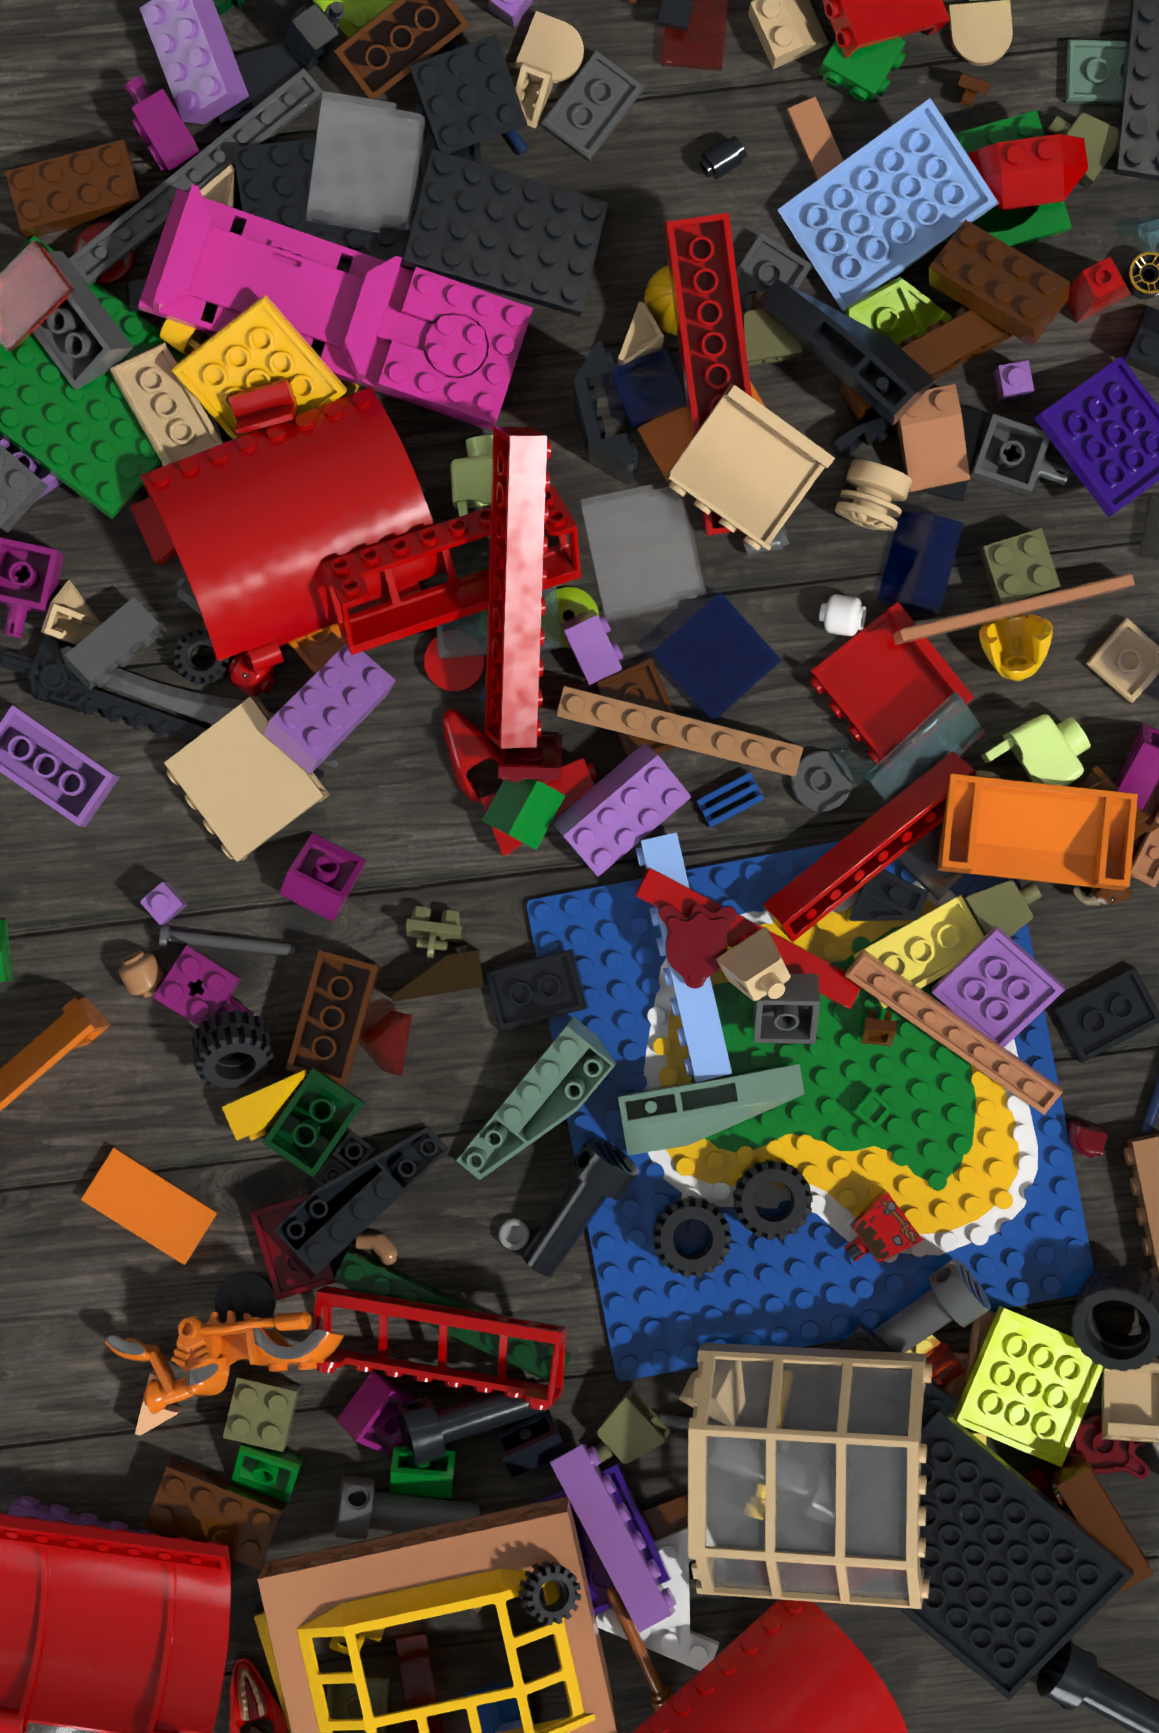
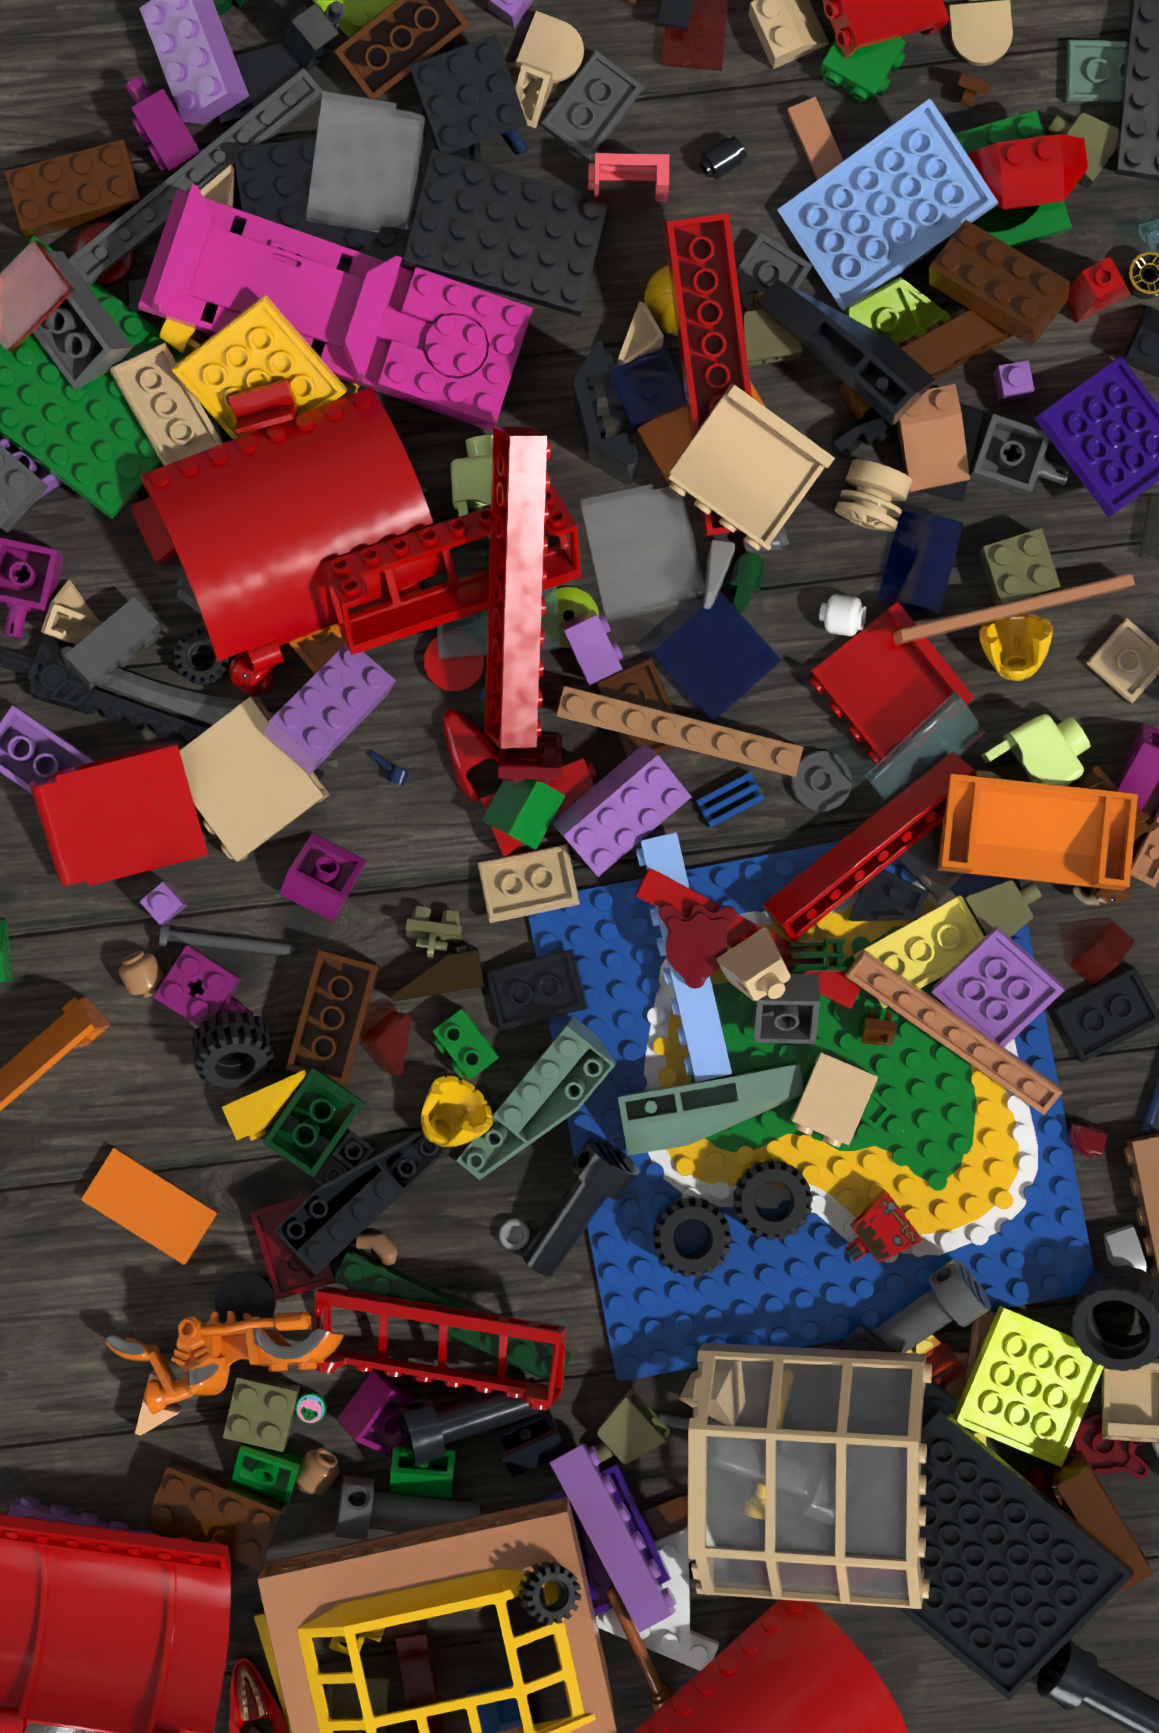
(119, 816): none -> red piece
(311, 1408): none -> tile
(317, 1472): none -> medium nougat head
(396, 775): none -> dark blue hand
(454, 1112): none -> yellow hair
(464, 1044): none -> green brick
(528, 883): none -> tan tile
(622, 169): none -> coral panel
(718, 563): none -> light grey slope
(746, 579): none -> dark green arm
(821, 956): none -> dark green arm
(833, 1100): none -> tan panel
(1103, 953): none -> clear red slope
(1124, 1248): none -> light grey slope

